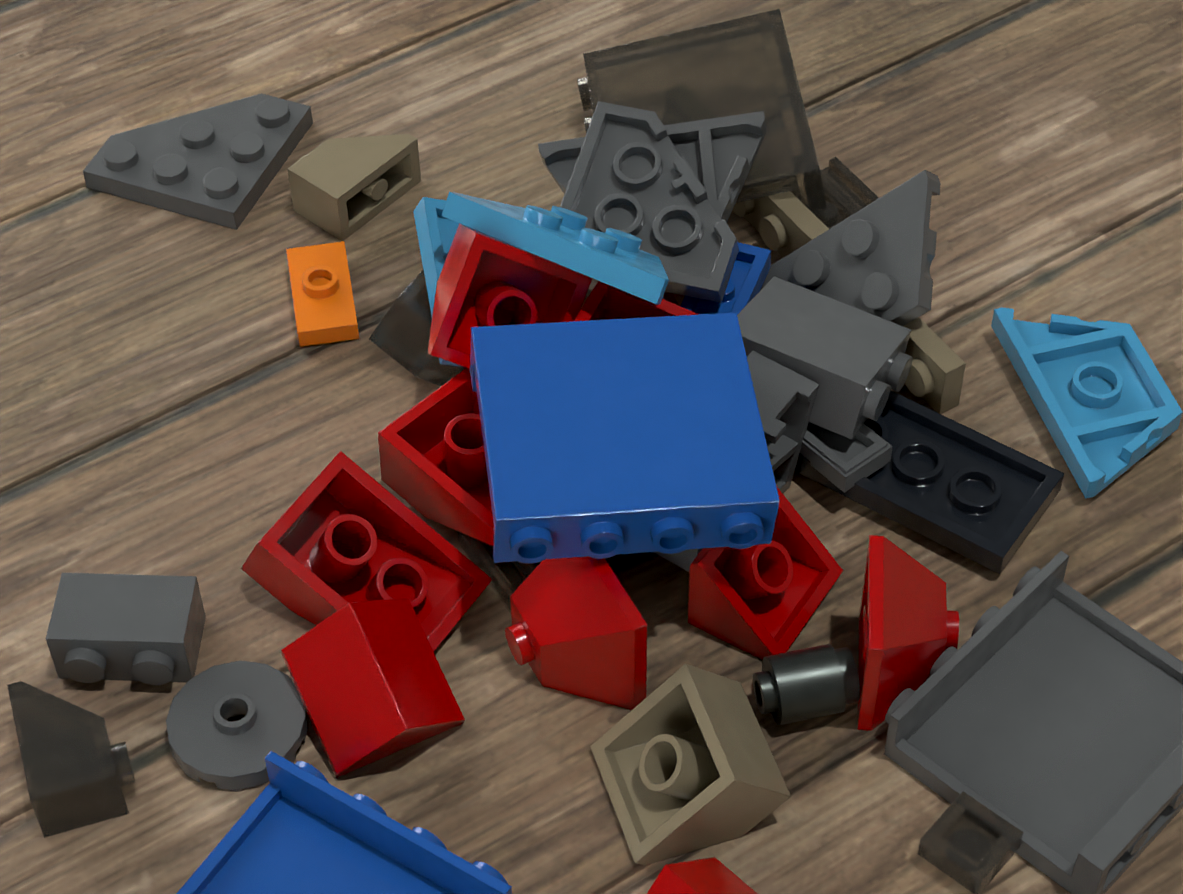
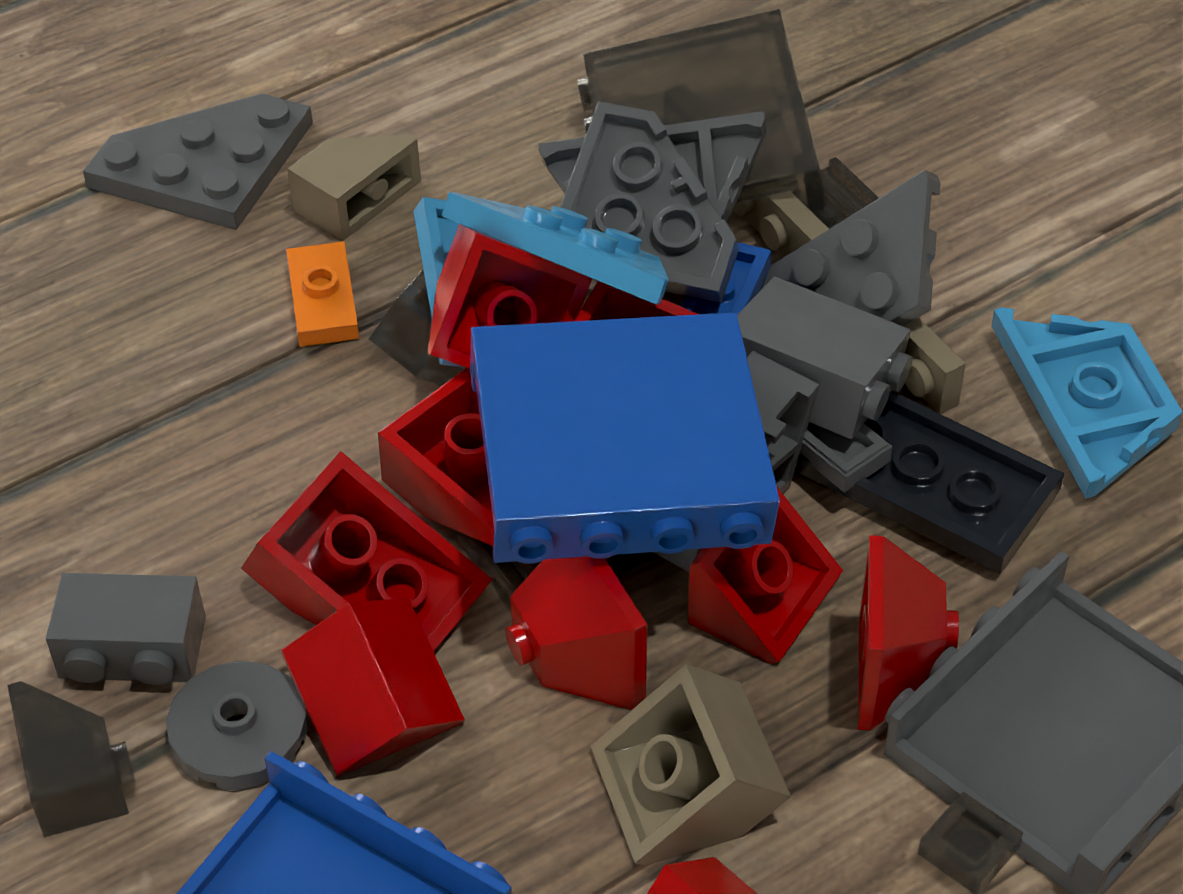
(806, 683): pearl dark grey brick -> none

